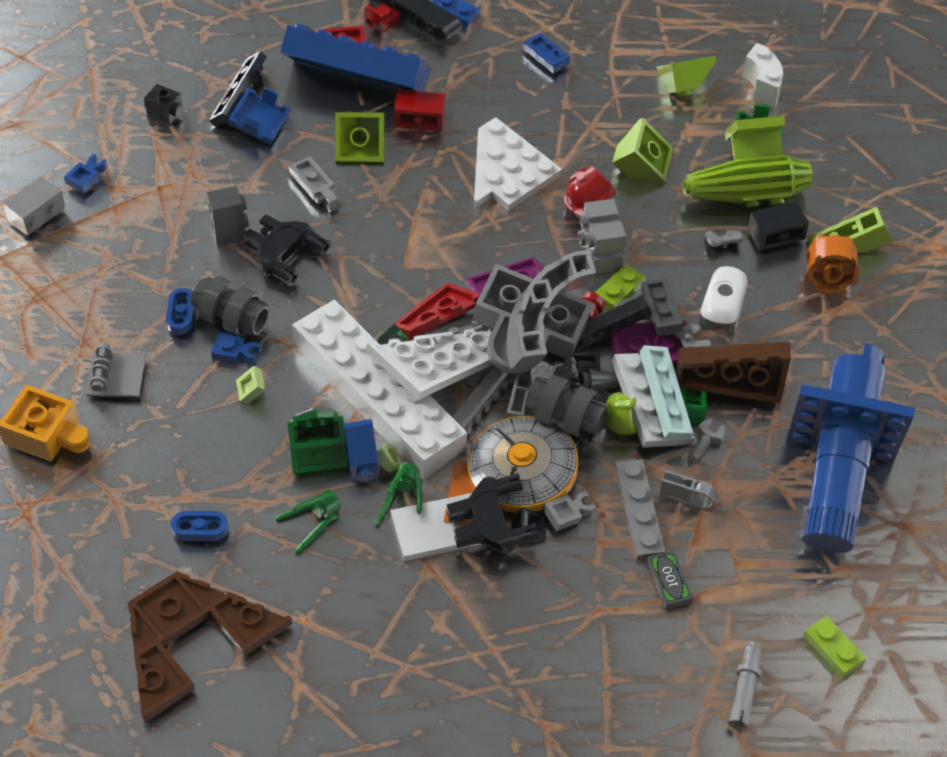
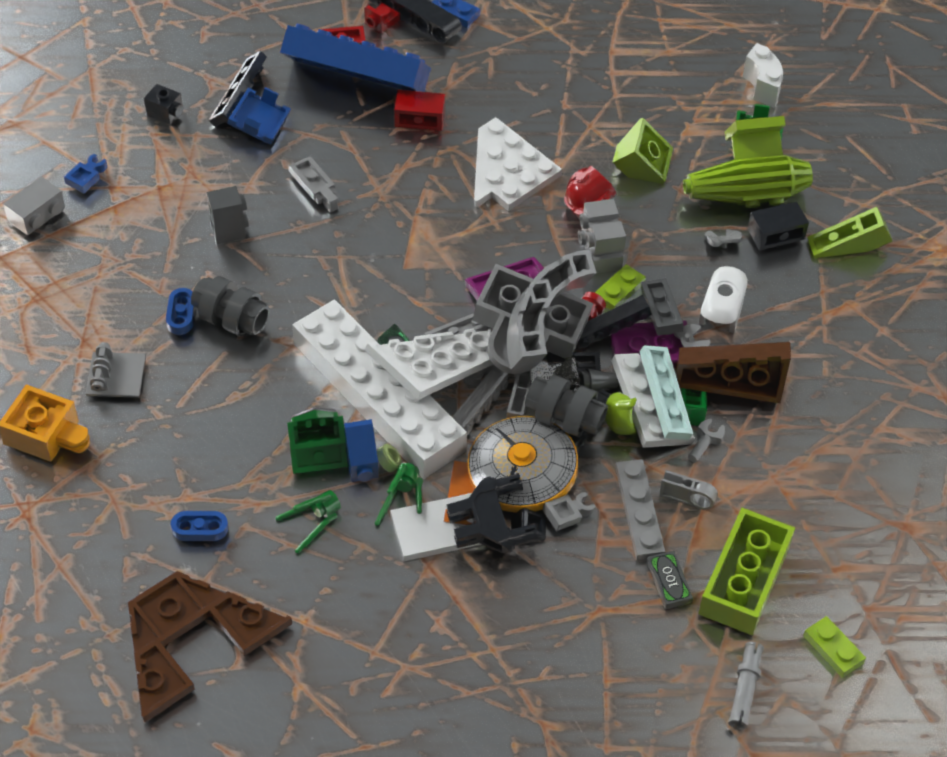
(231, 348): blue plate -> none
(250, 385): yellowish green plate -> none
(280, 244): black connector -> none
(359, 136): lime slope -> none
(437, 309): red wing -> none
(546, 53): blue plate -> none
(685, 75): lime slope -> none
(746, 571): none -> lime brick
(832, 263): orange brick -> none
(848, 427): blue piece -> none

